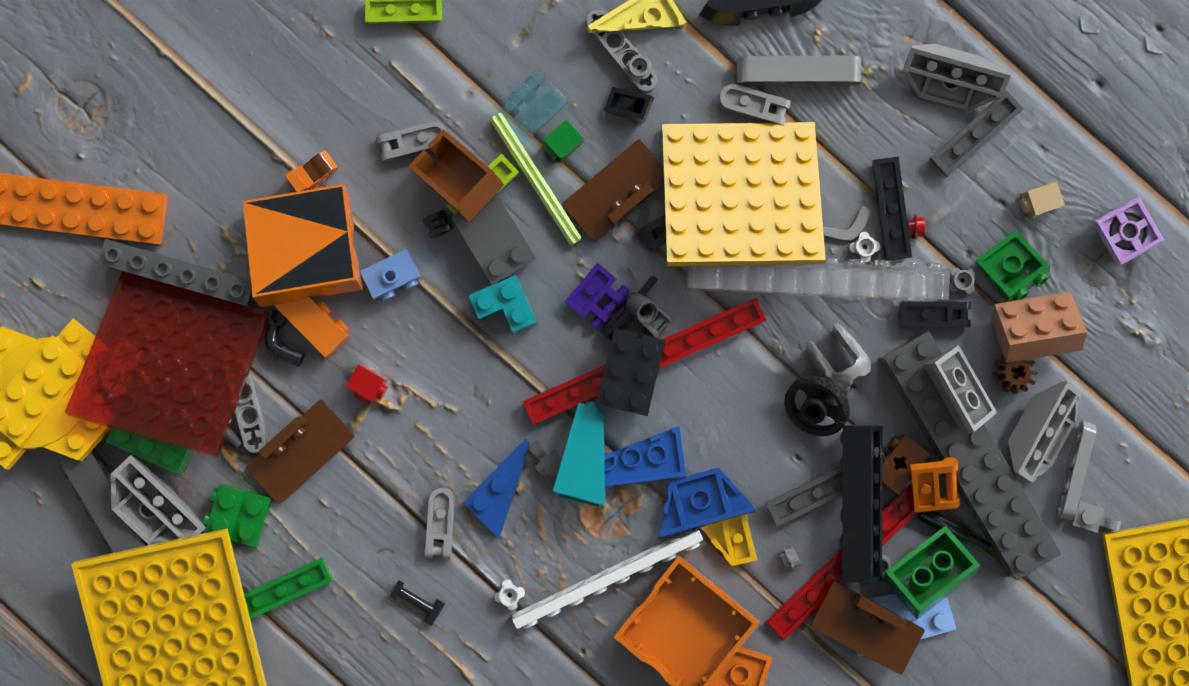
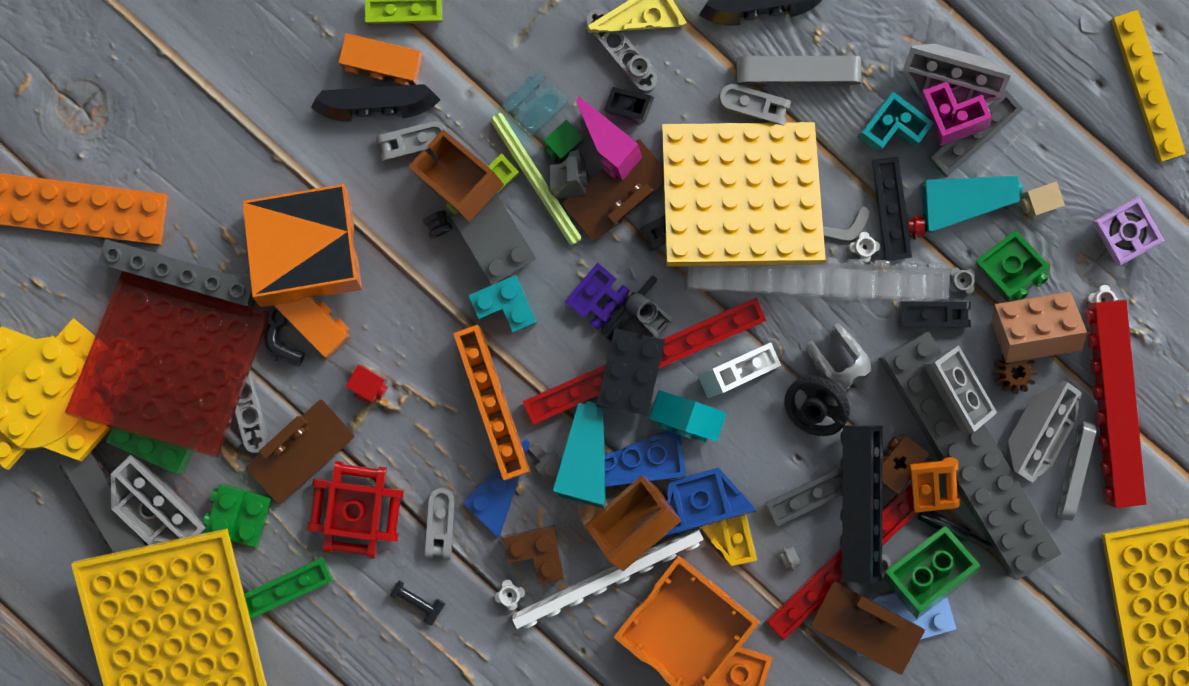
(312, 172): orange leg -> none
(343, 103): none -> black brick
(354, 510): none -> red brick
(380, 60): none -> orange brick
(391, 275): medium blue brick -> none
(491, 402): none -> orange brick
(540, 546): none -> reddish brown brick
(569, 177): none -> dark grey brick
(616, 149): none -> dark pink slope
(632, 523): none -> dark orange piece
(687, 417): none -> teal brick
(739, 370): none -> white slope
(896, 118): none -> teal brick
(951, 119): none -> dark pink brick
(960, 199): none -> teal slope
(1091, 517): light grey plate -> none
(1103, 292): none -> white plate
(1116, 403): none -> red brick
(1148, 86): none -> yellow plate

